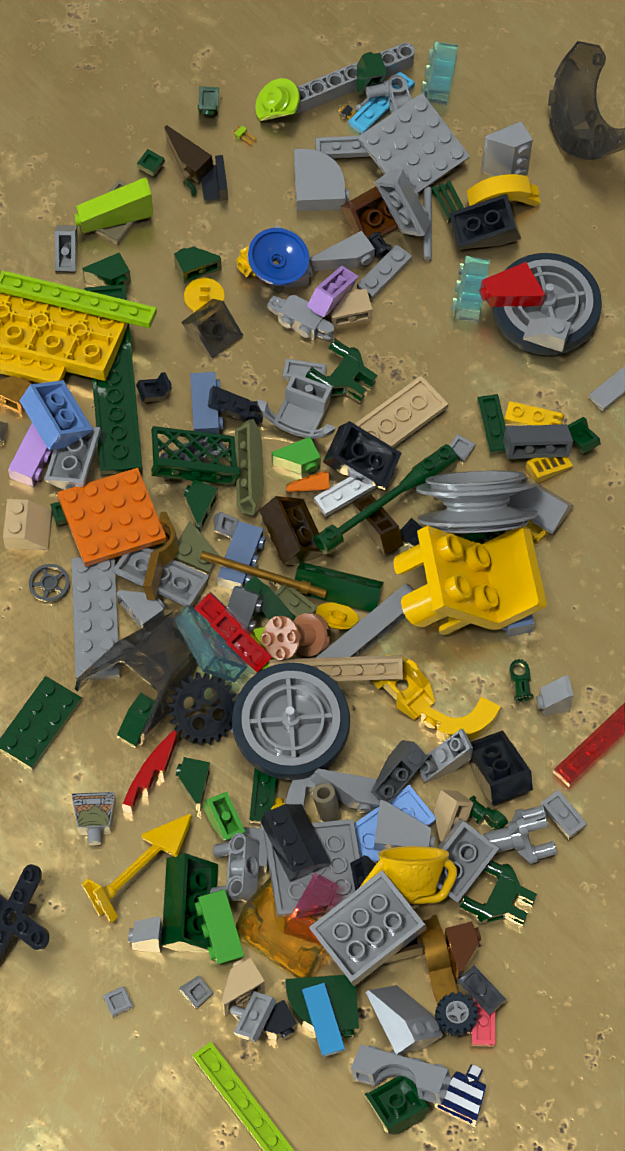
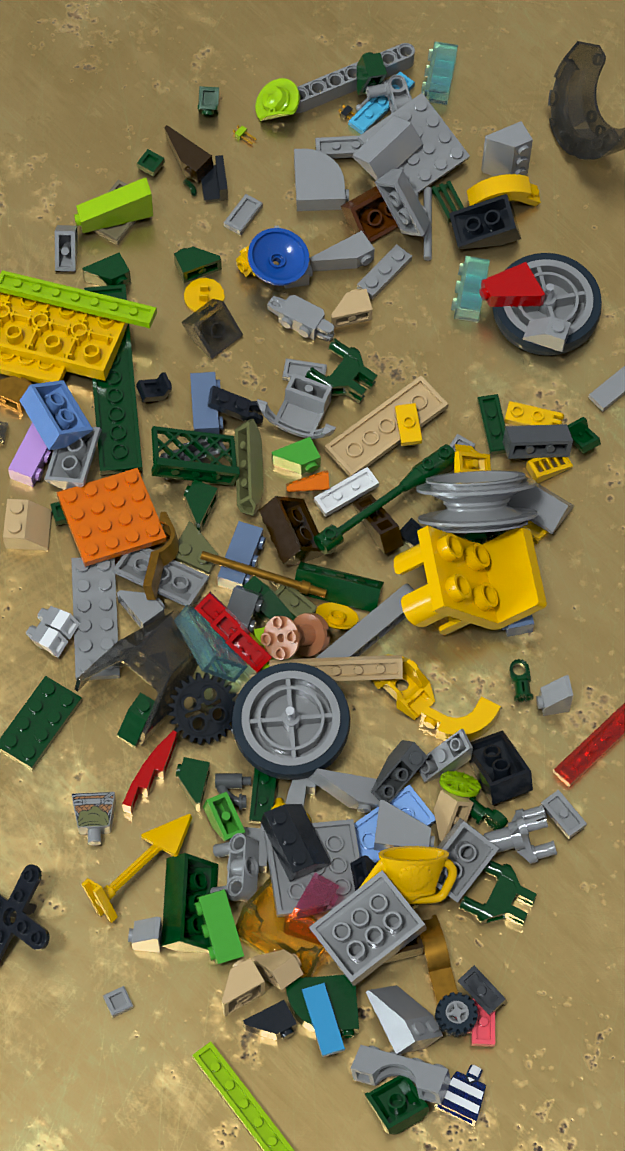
(49, 583): dark grey wheel -> none
(53, 630): none -> white hips
(196, 991): light grey slope -> none
(225, 524): light grey slope -> none
(227, 781): none -> dark grey plant
(243, 214): none -> light grey tile
(253, 1017): light grey plate -> none
(279, 967): none -> tan slope
(326, 803): dark tan brick -> none
(331, 291): lavender brick -> none
(362, 456): black slope -> none
(379, 244): black bush -> none
(388, 147): none -> light grey slope
(408, 424): none -> yellow plate
(460, 784): none -> lime wheel
(462, 947): reddish brown slope -> none
(470, 460): none -> yellow slope

